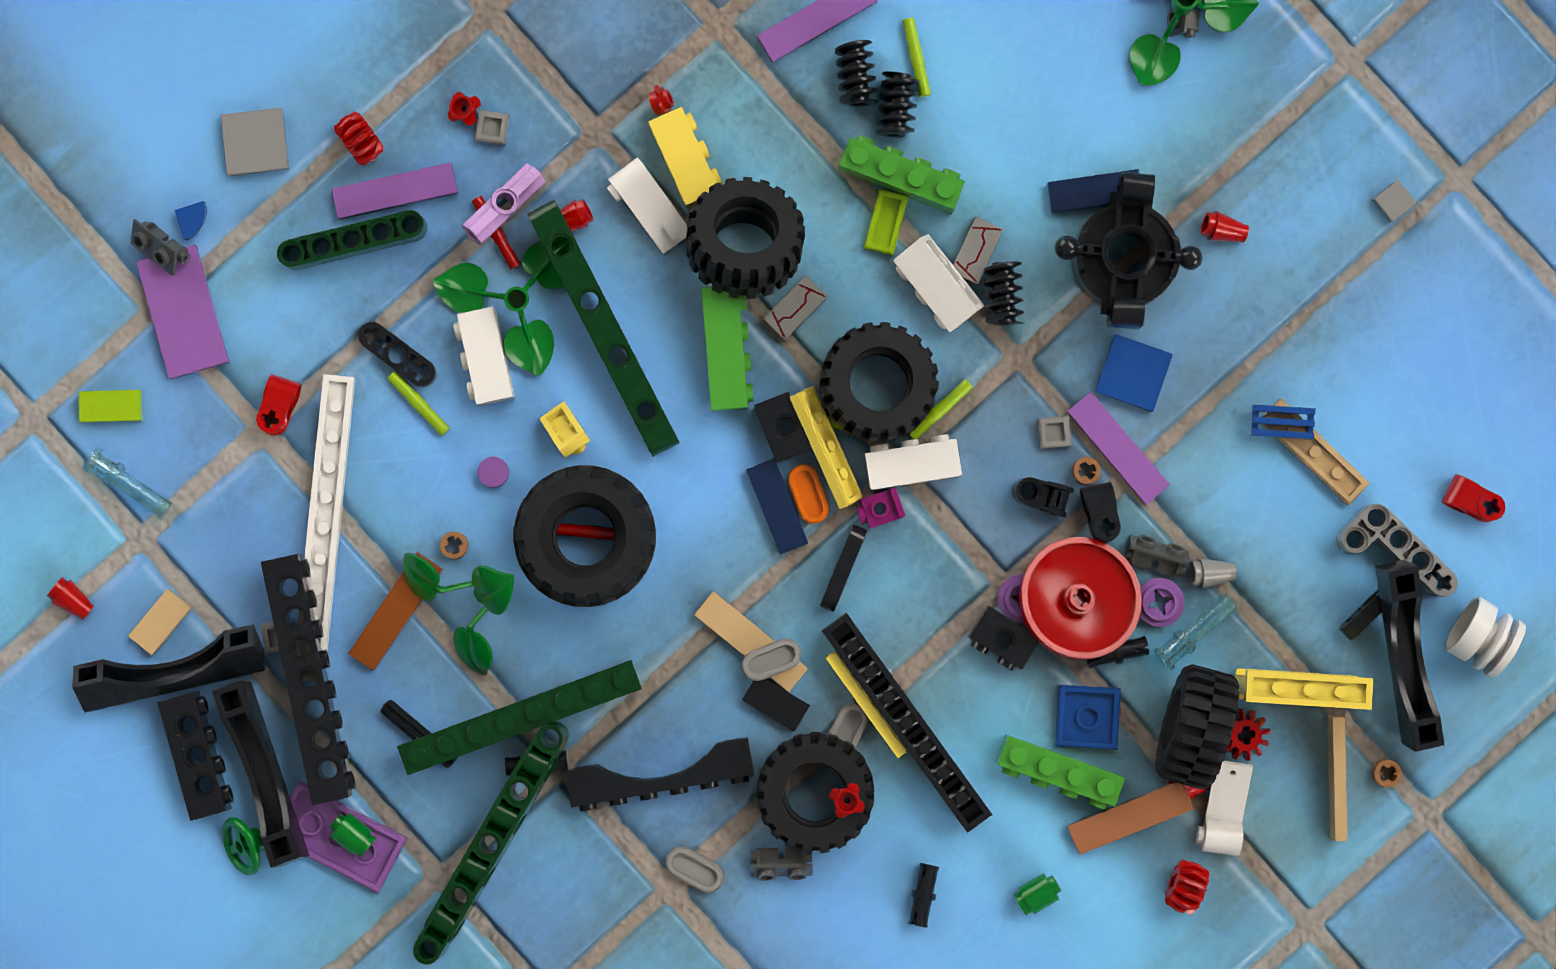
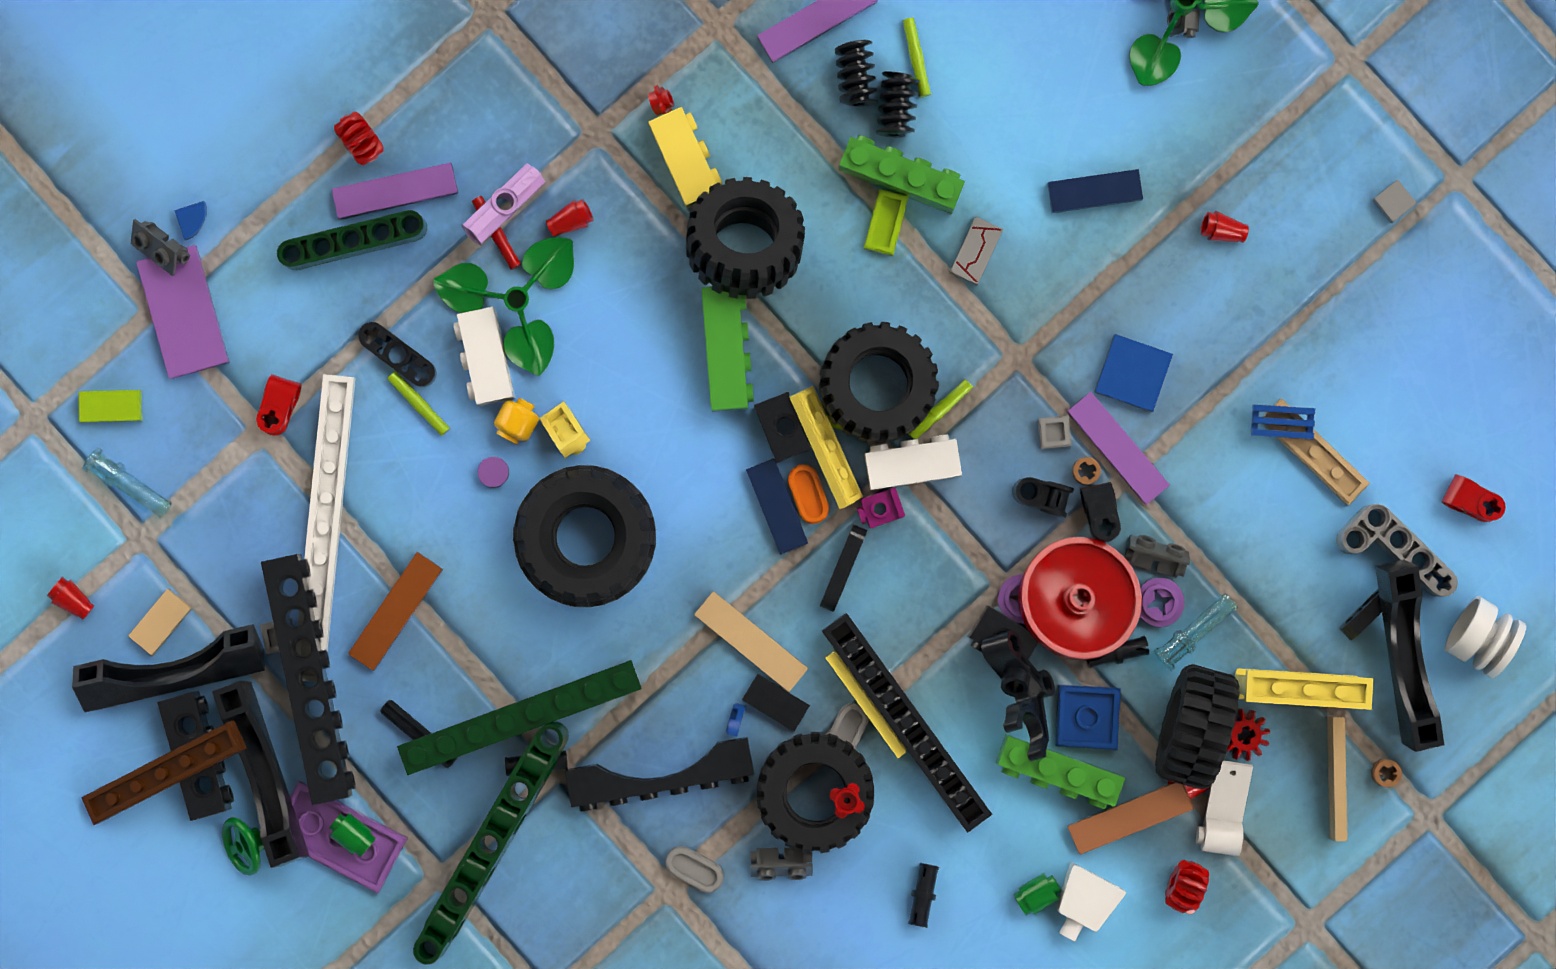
(164, 772): none -> reddish brown tile
(255, 142): light grey tile -> none
(445, 542): medium nougat bush -> none
(455, 111): red plate -> none
(490, 588): green plant -> none
(492, 127): light grey tile -> none
(516, 420): none -> yellow head
(586, 531): red piece -> none
(603, 327): dark green beam -> none
(648, 204): white door -> none
(735, 719): none -> blue tile
(771, 659): light grey tile -> none
(795, 308): light grey tile -> none
(938, 283): white brick -> none
(1003, 293): black piece -> none
(1023, 683): none -> black piece
(1086, 901): none -> white torso
(1128, 213): black piece -> none
(1210, 572): light grey cone -> none

